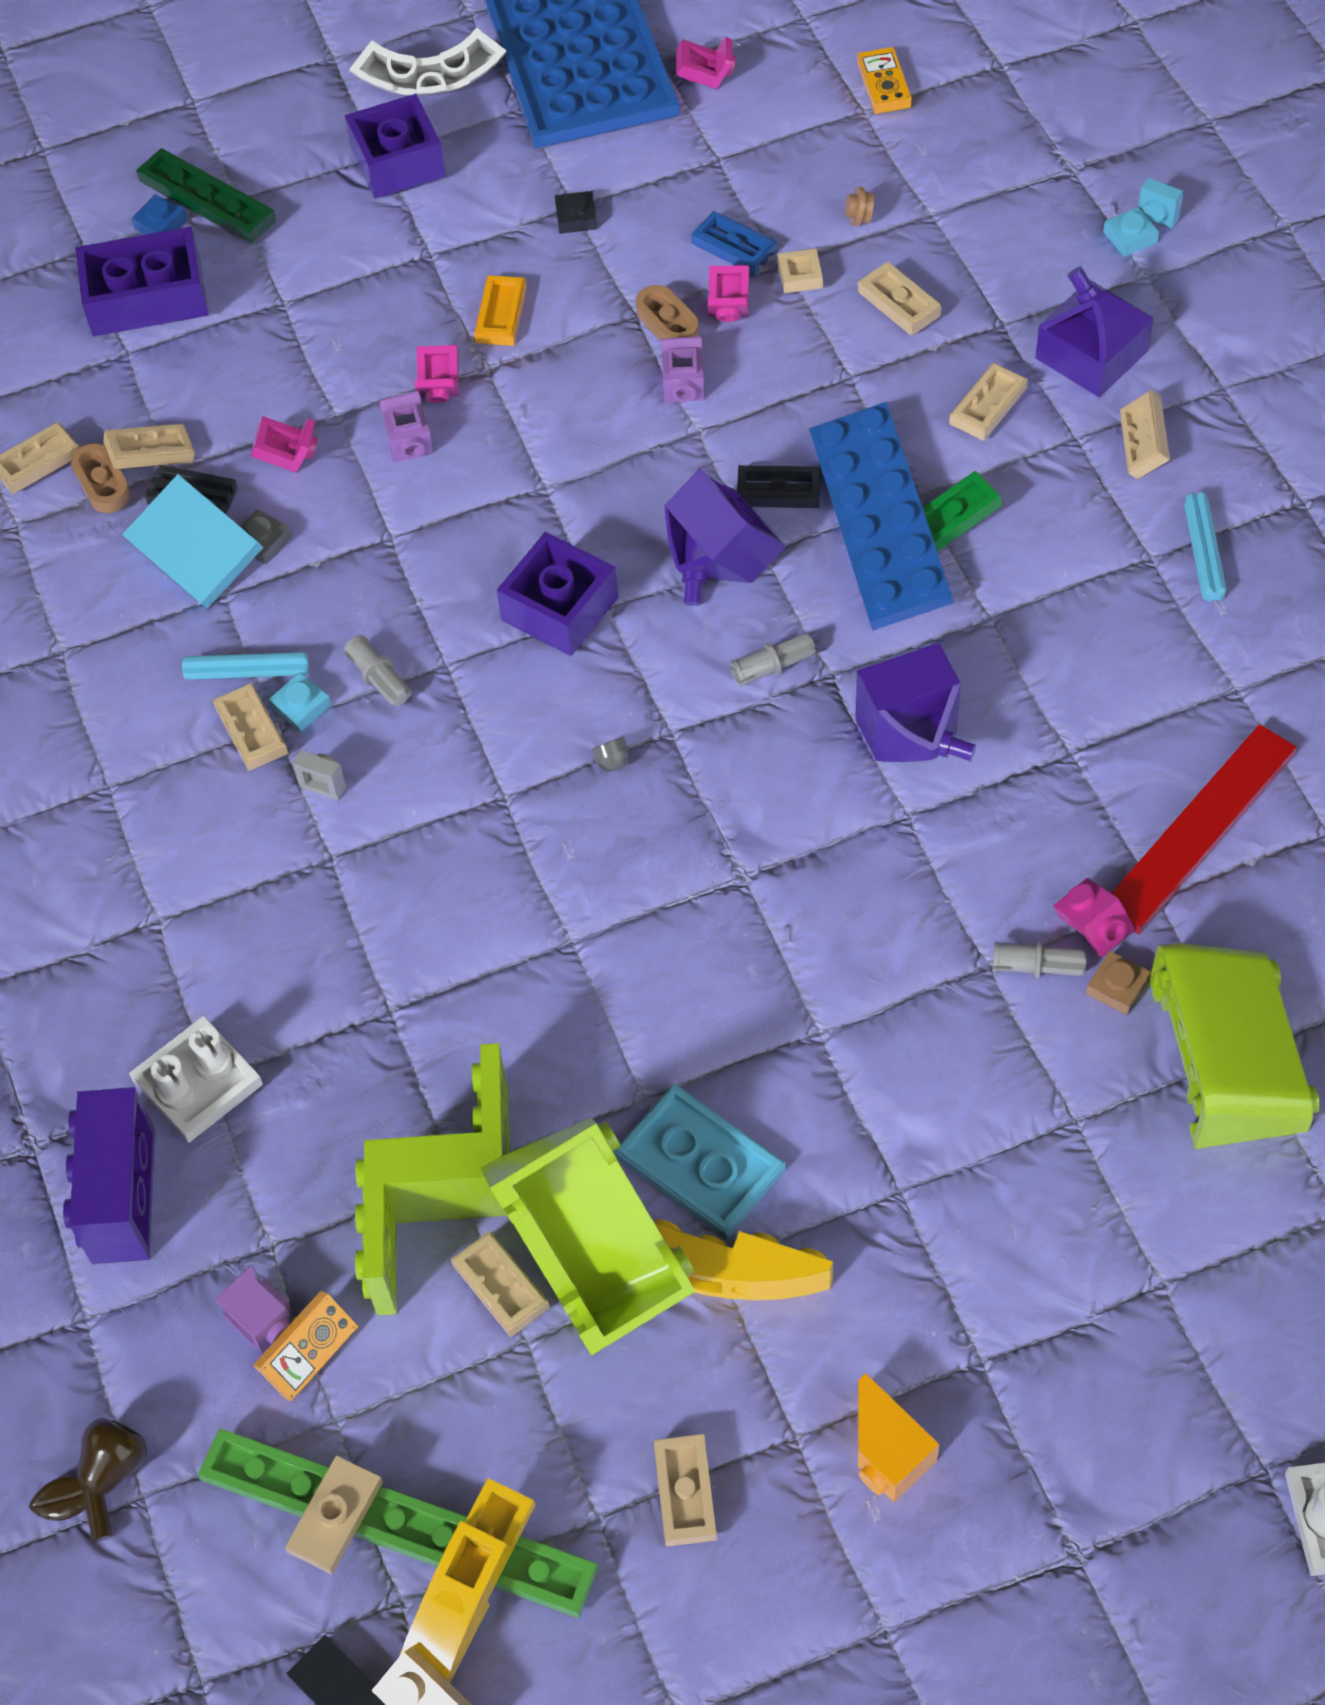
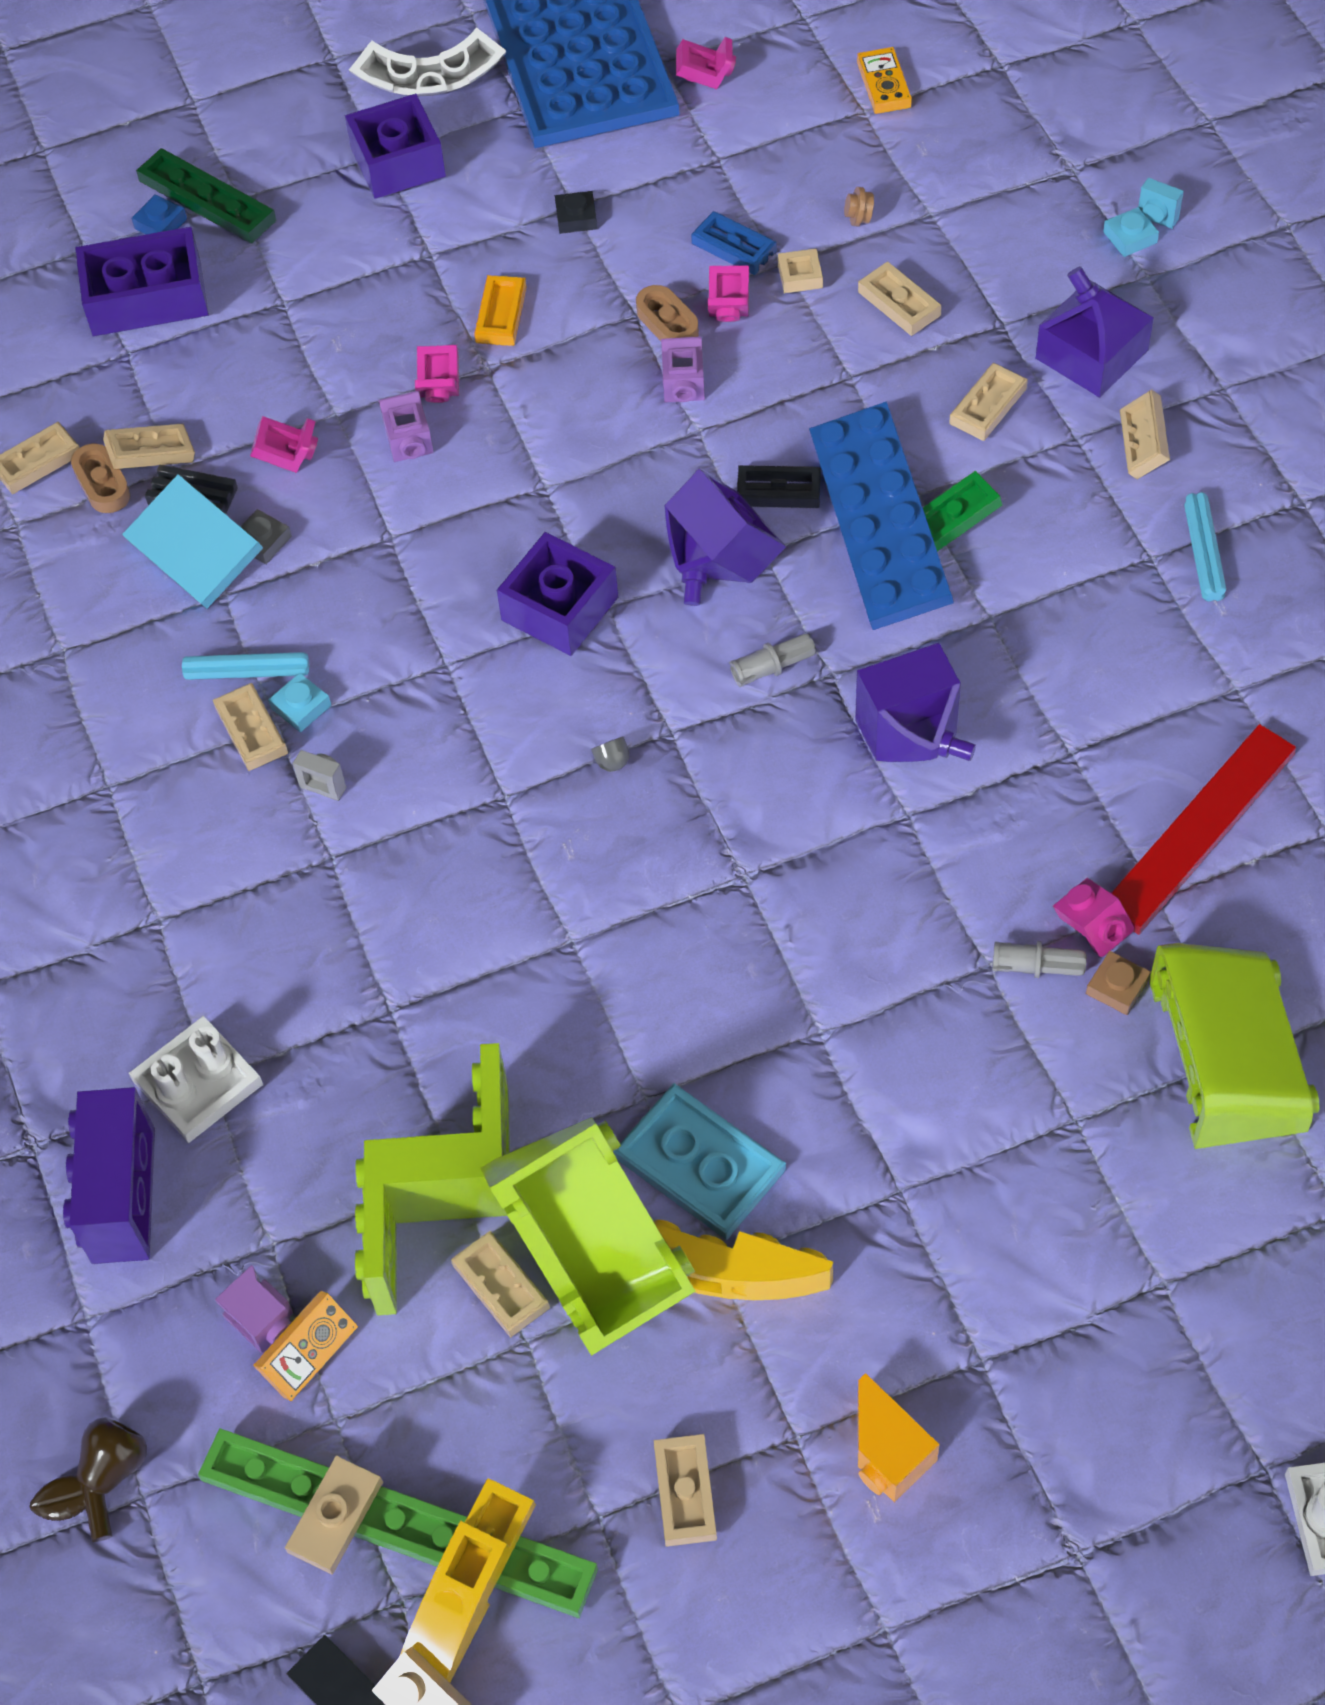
(377, 670): light grey axle -> none

